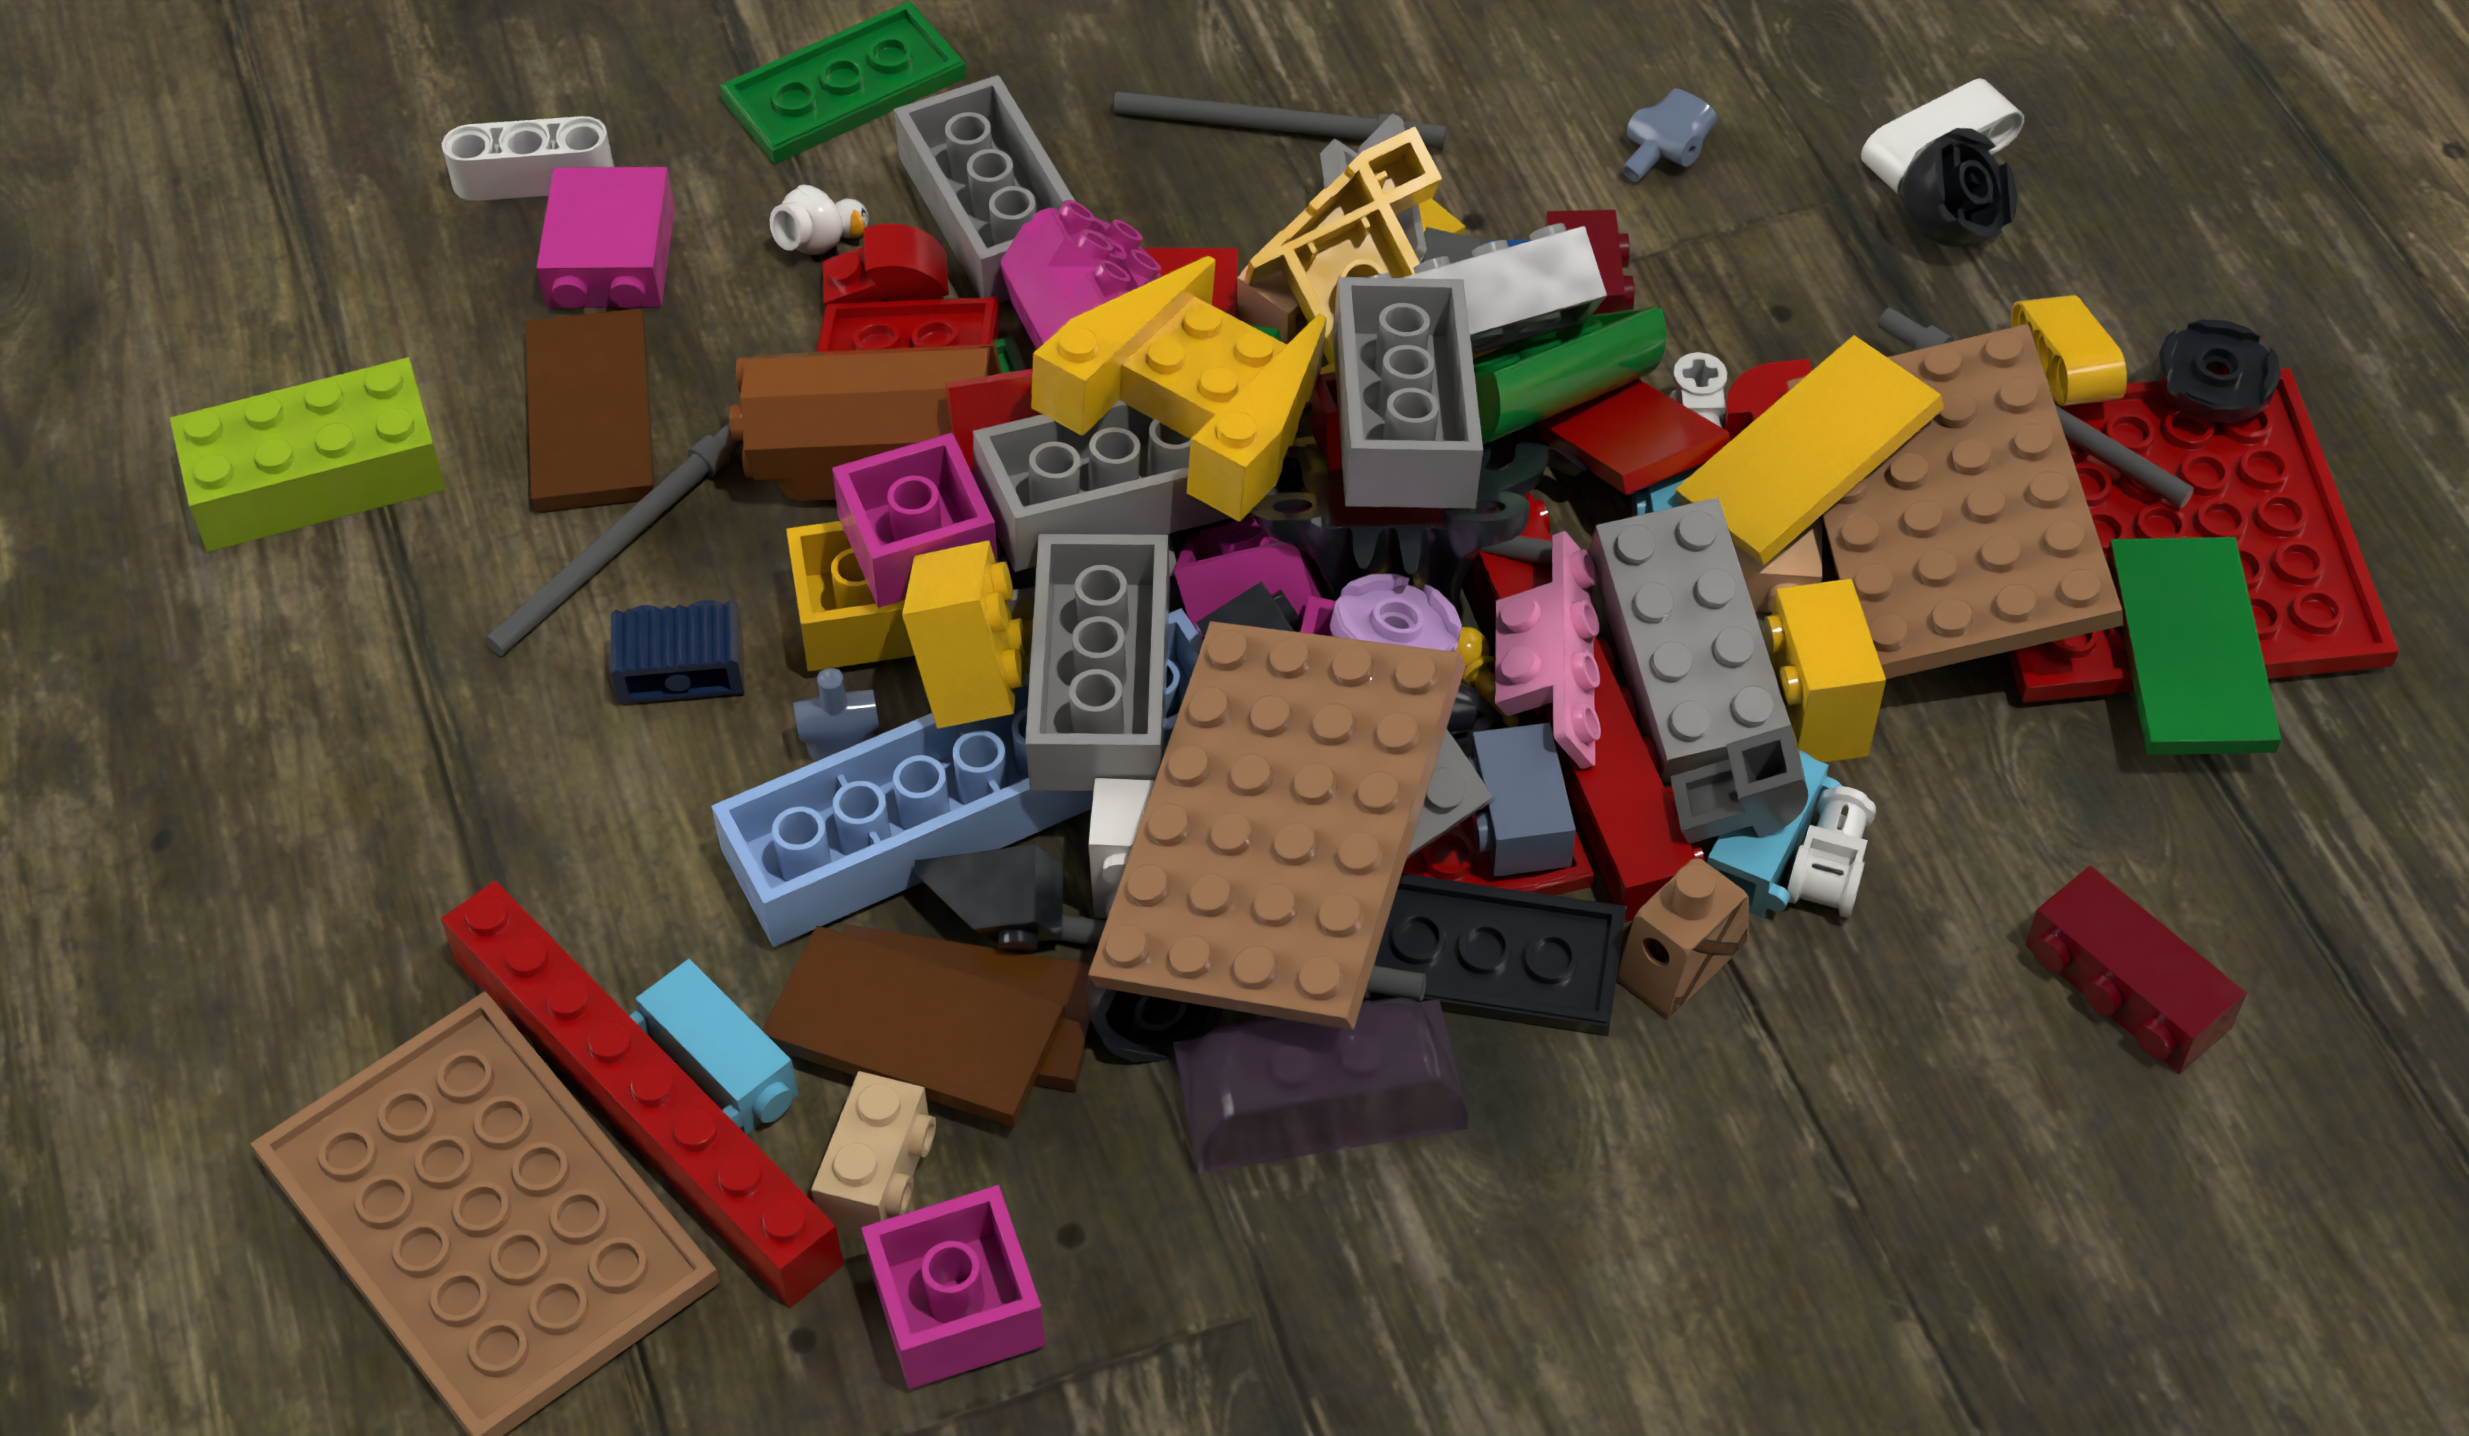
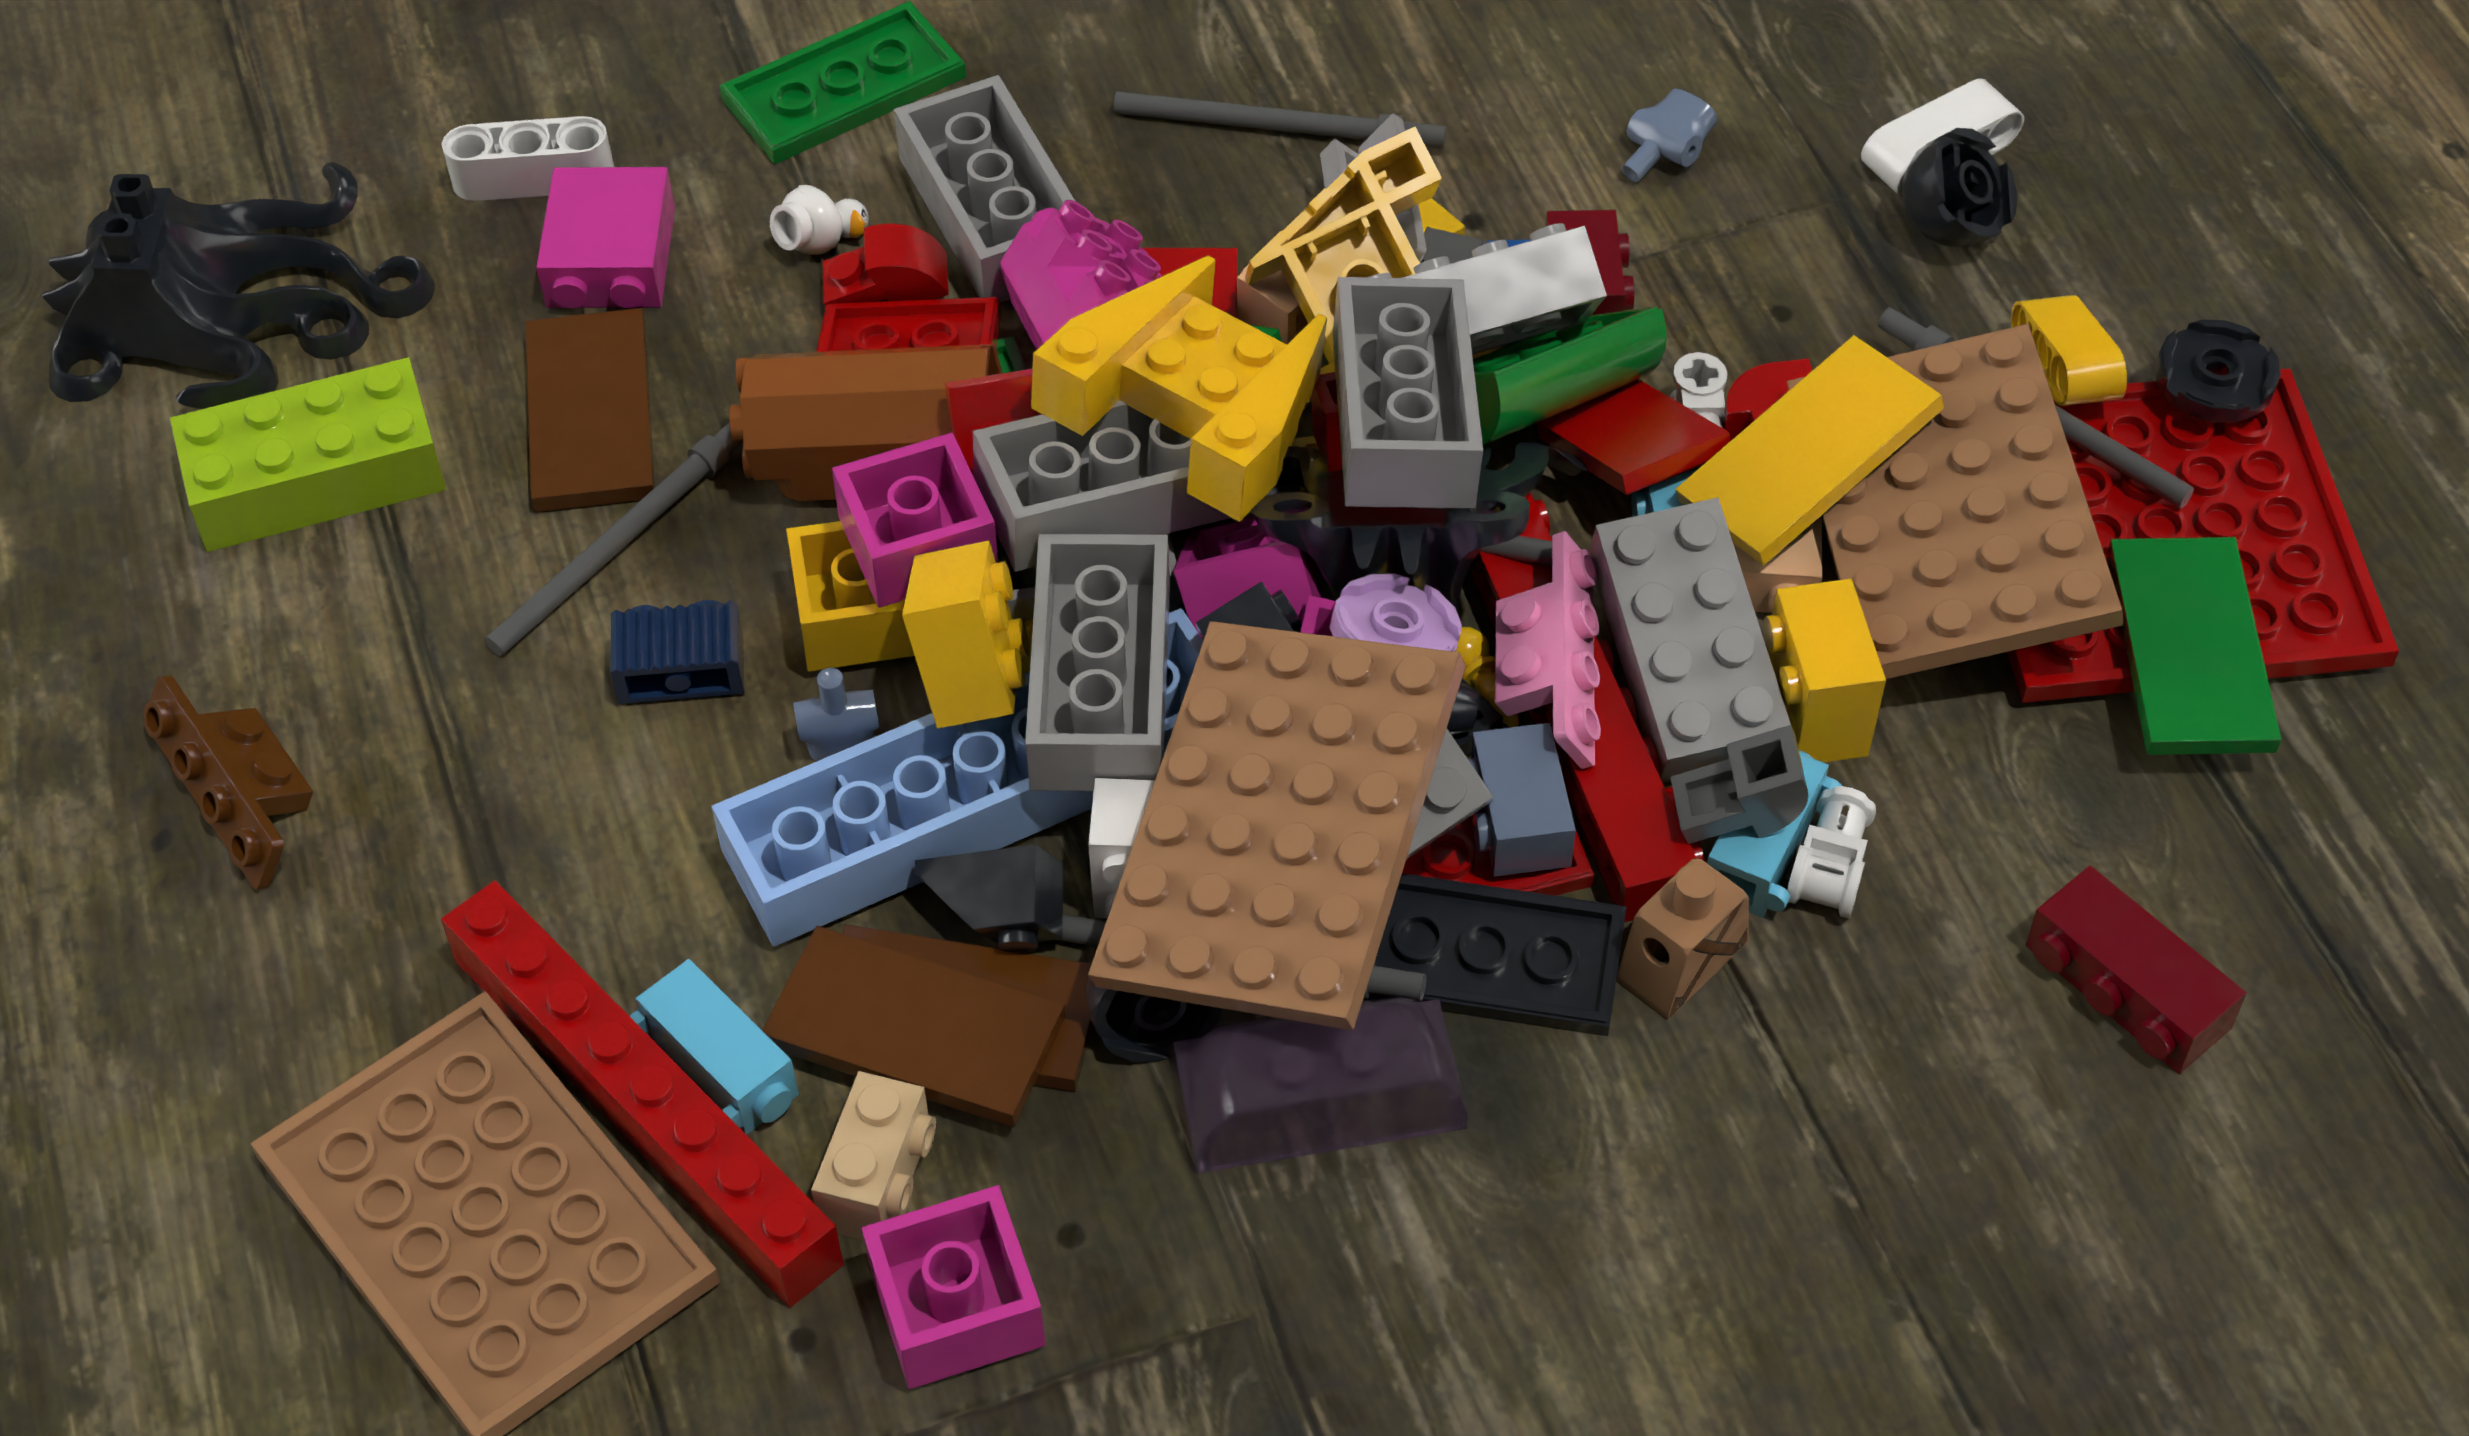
(166, 278): none -> black hips
(232, 772): none -> reddish brown bracket

